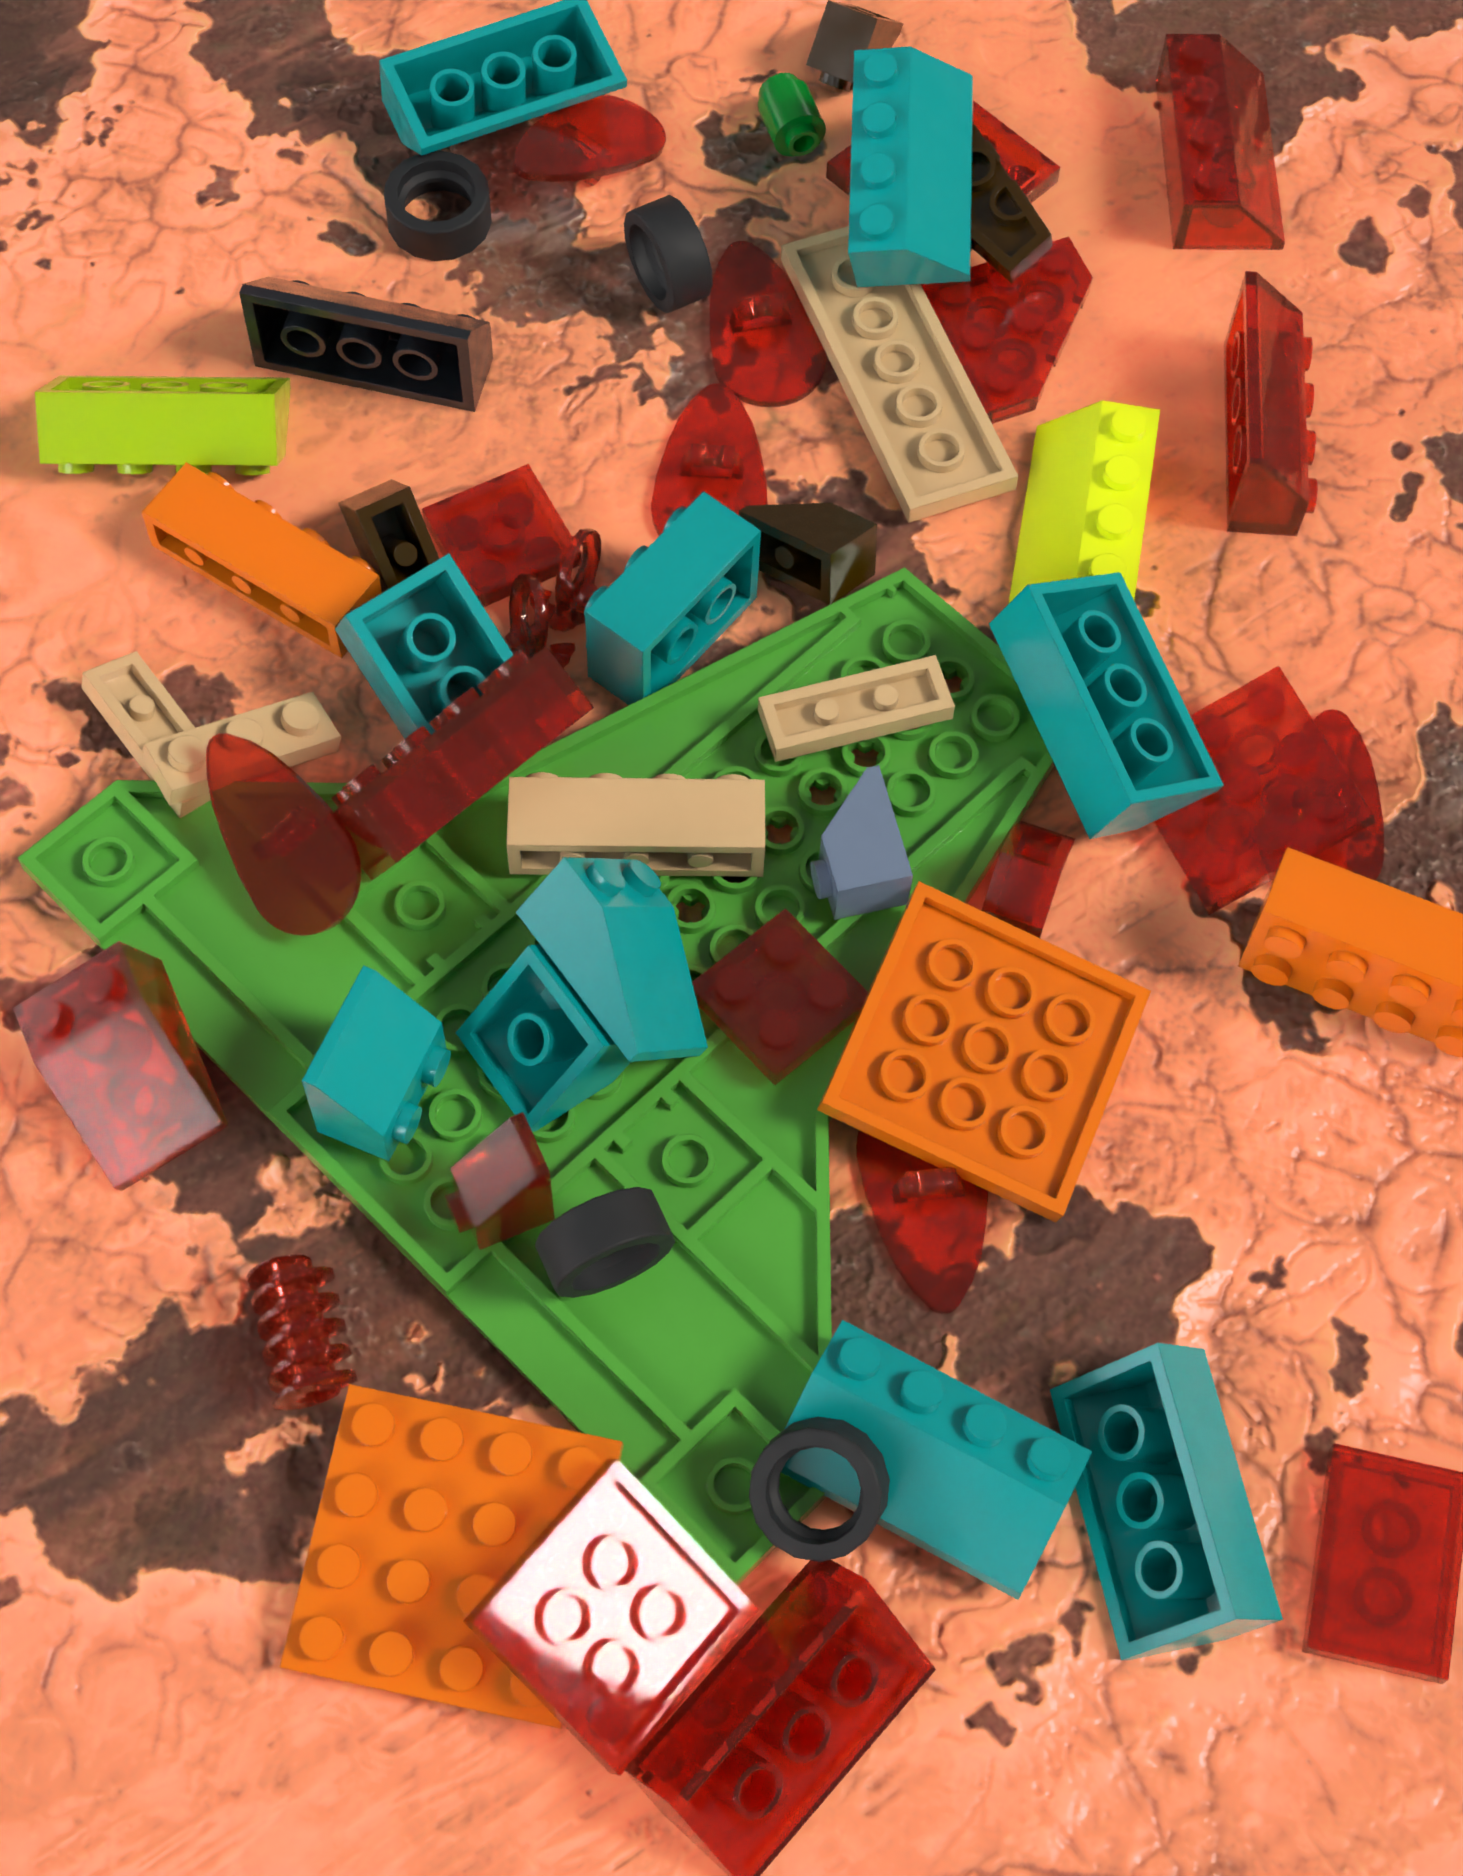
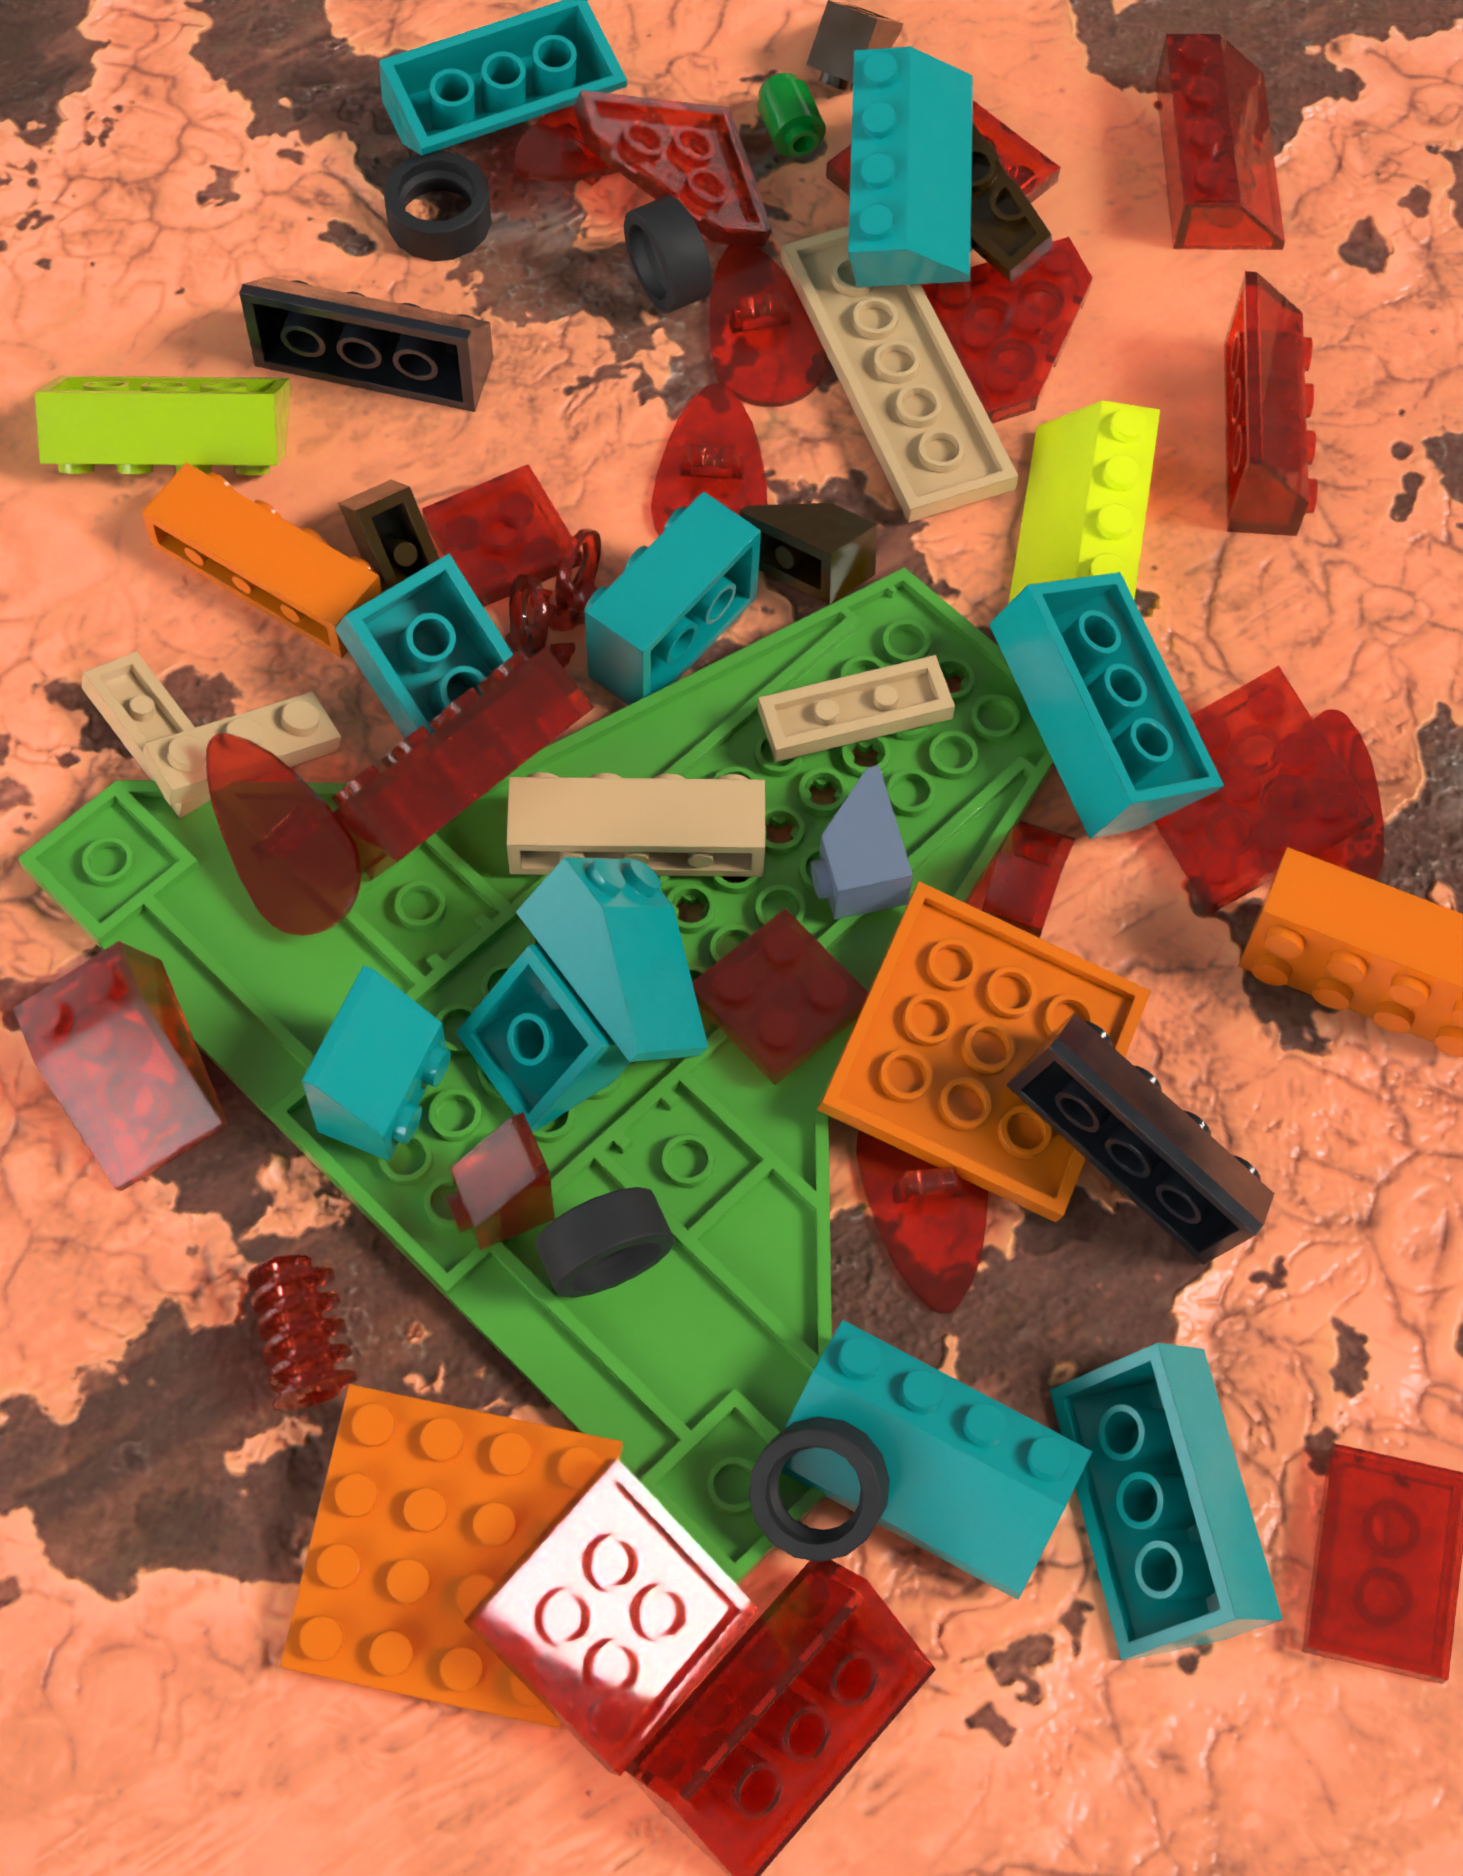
(679, 153): none -> clear red plate
(1143, 1140): none -> black slope

